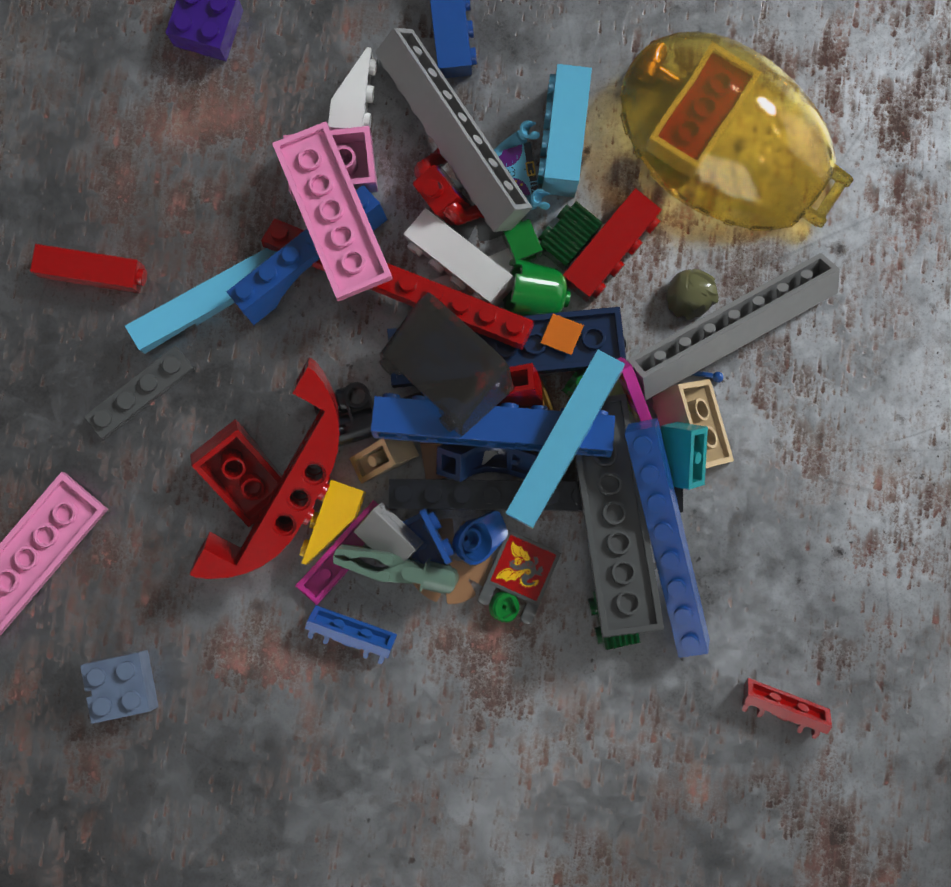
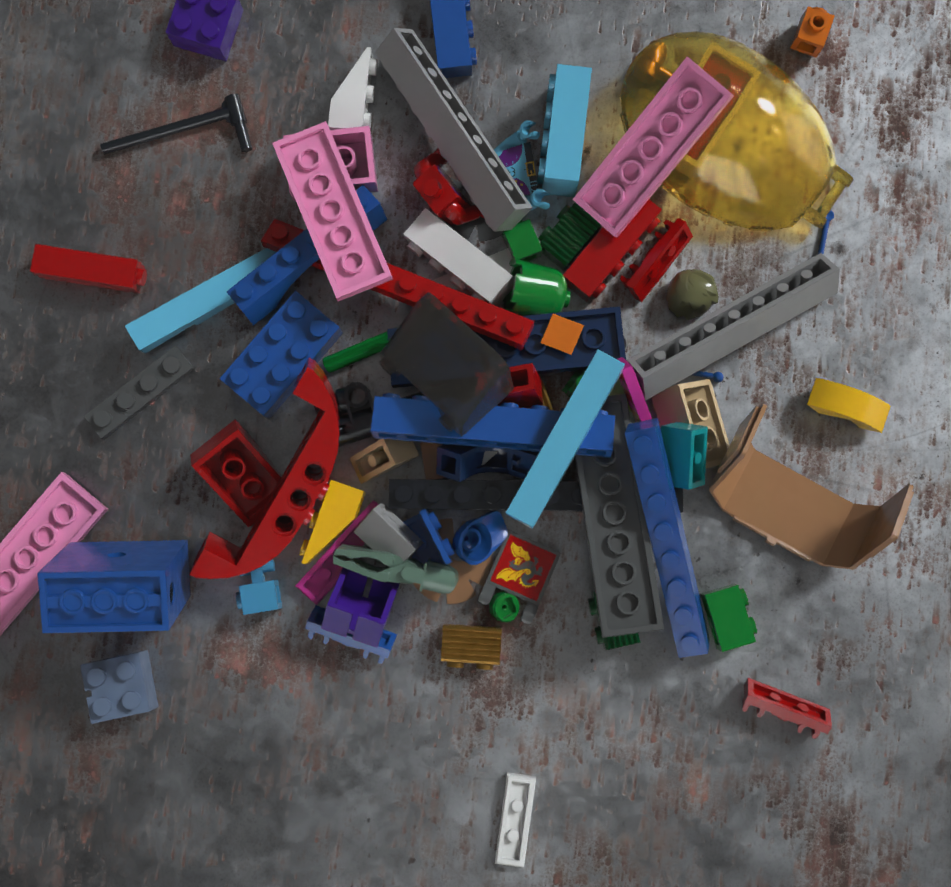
(114, 586): none -> blue gear
(231, 111): none -> black bar
(261, 594): none -> dark azure brick
(275, 357): none -> blue brick
(355, 353): none -> green axle
(357, 615): none -> dark purple piece
(471, 645): none -> pearl gold brick
(515, 820): none -> white tile
(653, 146): none -> bright pink plate
(658, 259): none -> red plate
(729, 617): none -> green brick
(798, 511): none -> medium nougat piece
(812, 31): none -> orange brick
(829, 217): none -> blue hinge
(848, 403): none -> yellow brick

